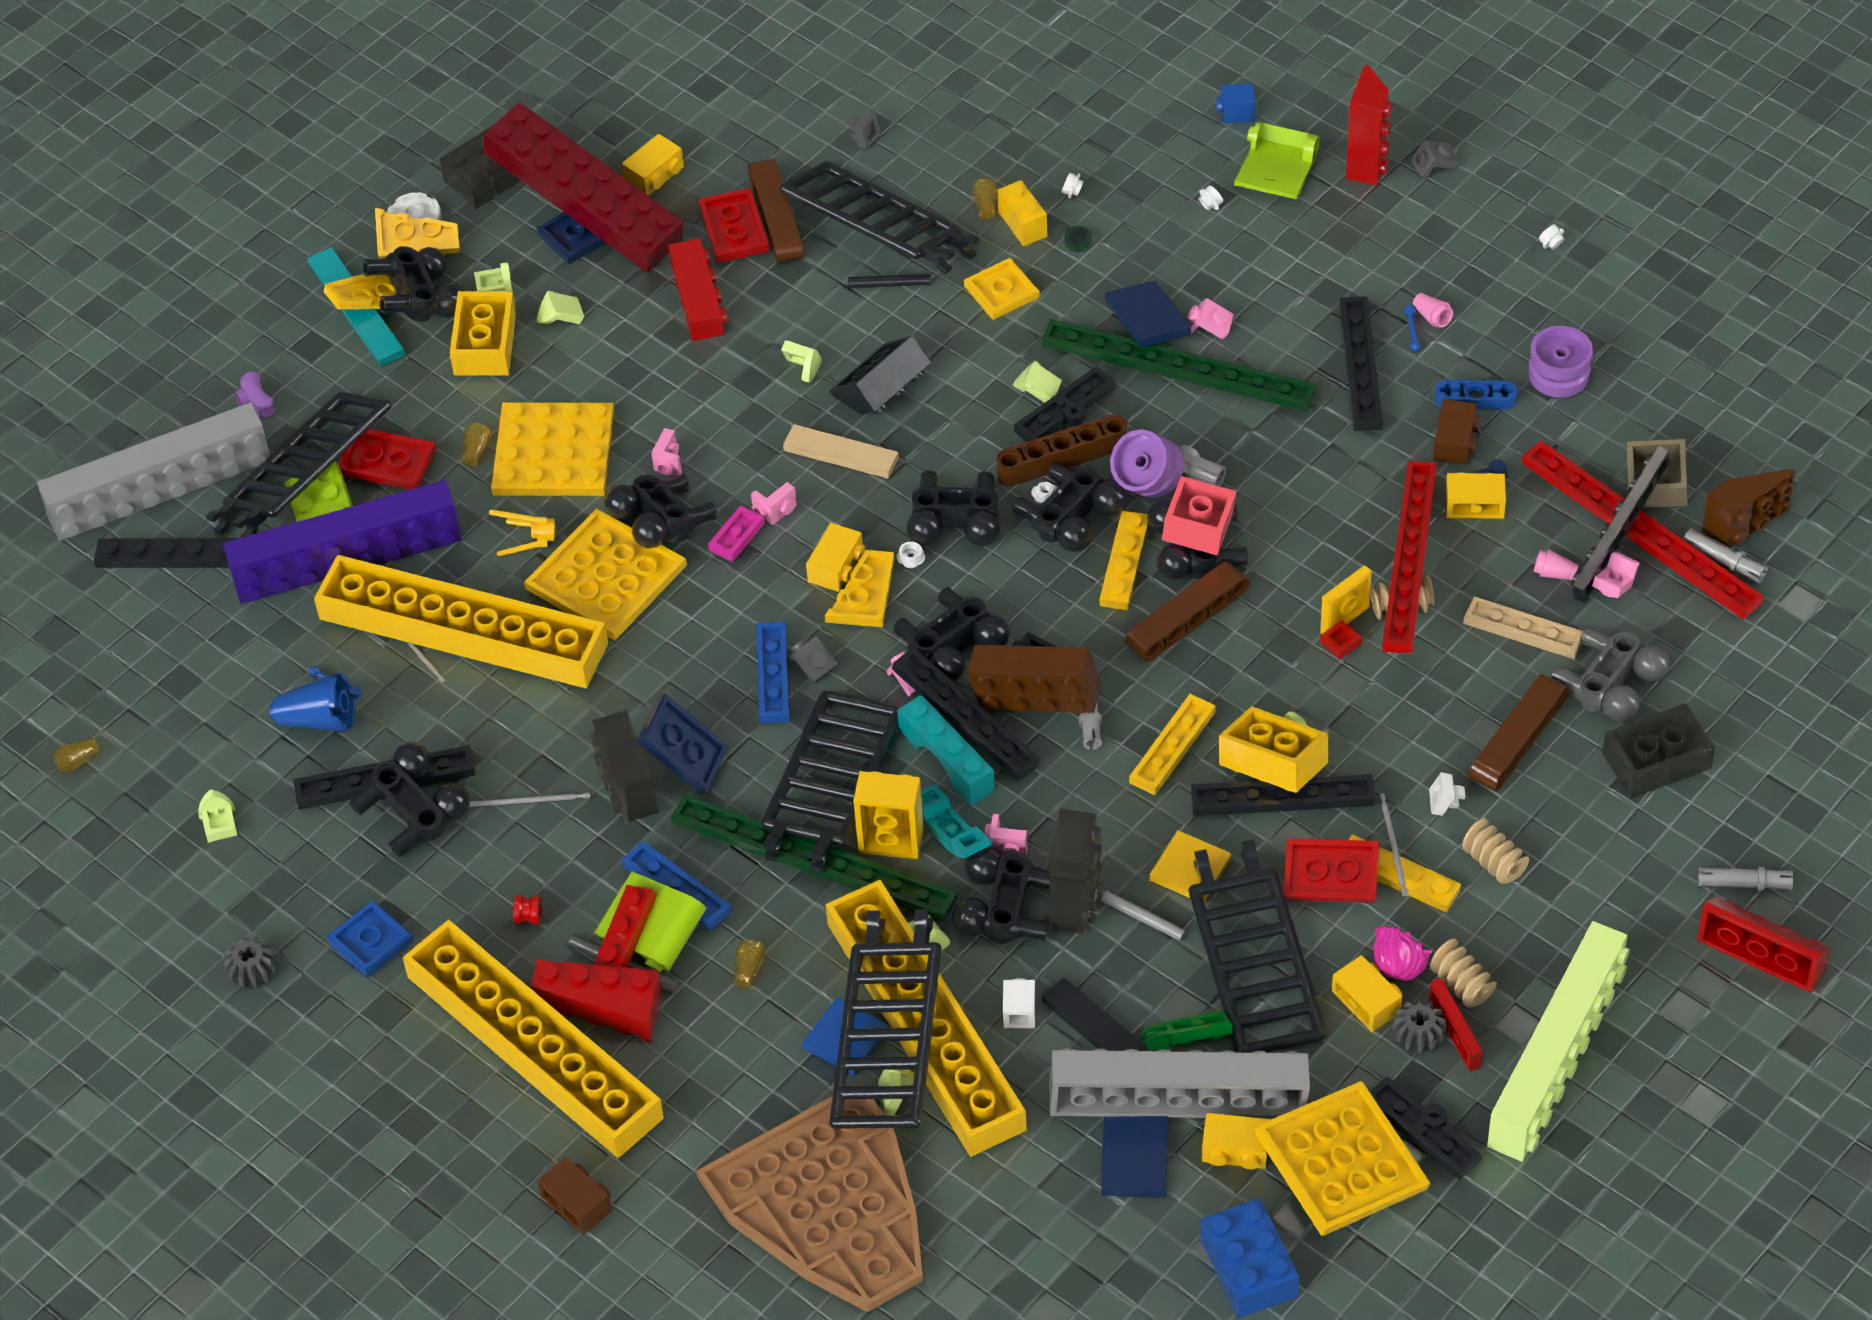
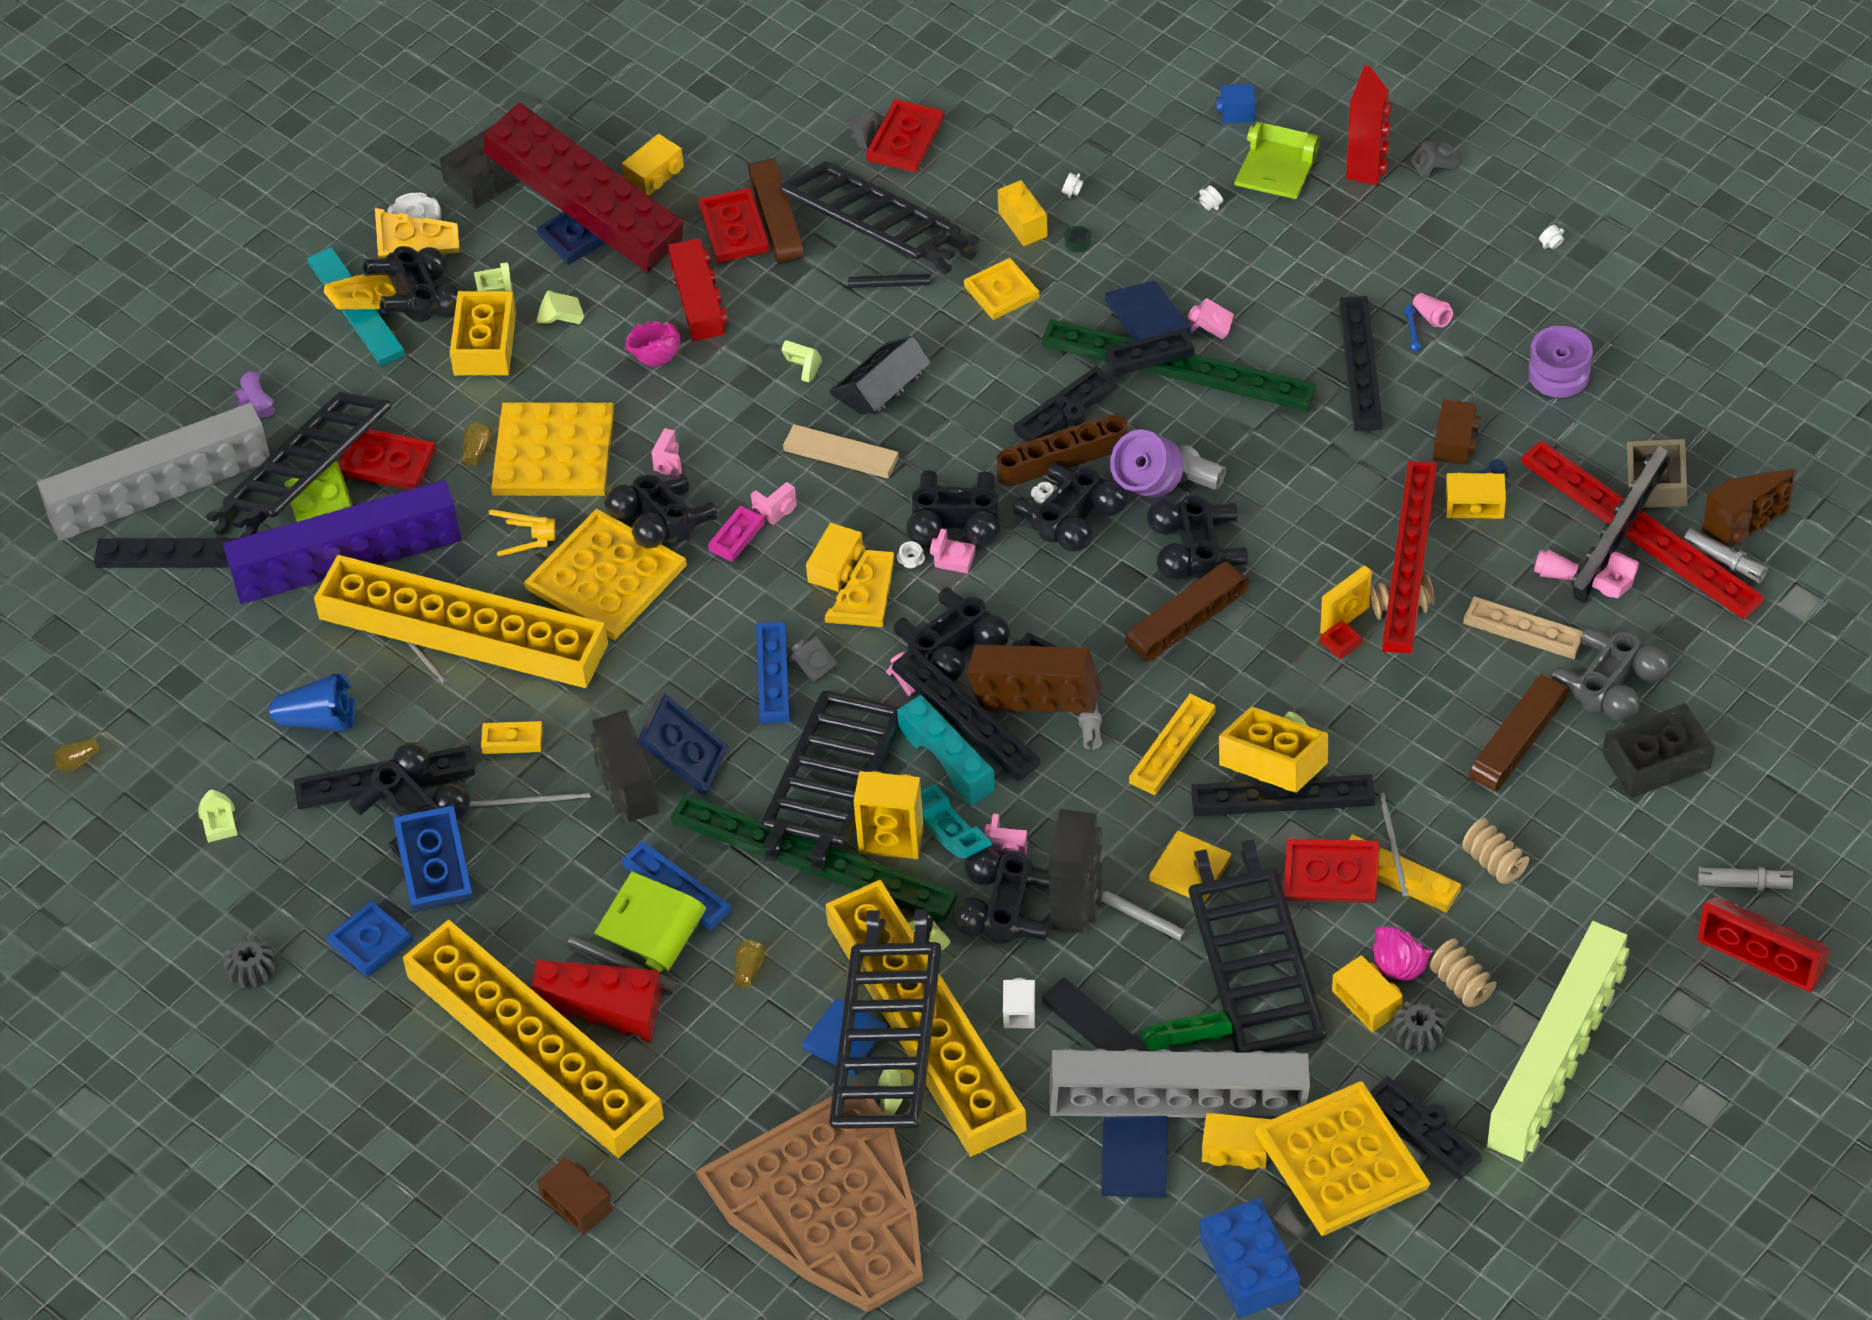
(355, 691): blue hinge -> none
(432, 859): none -> blue brick
(512, 737): none -> yellow plate
(527, 910): red wheel -> none
(626, 927): red plate -> none
(653, 343): none -> dark pink hair
(905, 135): none -> red plate
(952, 554): none -> bright pink bracket
(985, 197): clear yellow cone -> none
(1038, 382): yellowish green tile -> none
(1124, 560): yellow plate -> none
(1149, 352): none -> black plate
(1199, 515): coral brick -> none
(1445, 794): white tile -> none
(1456, 1025): red tile -> none
(1497, 401): blue beam -> none

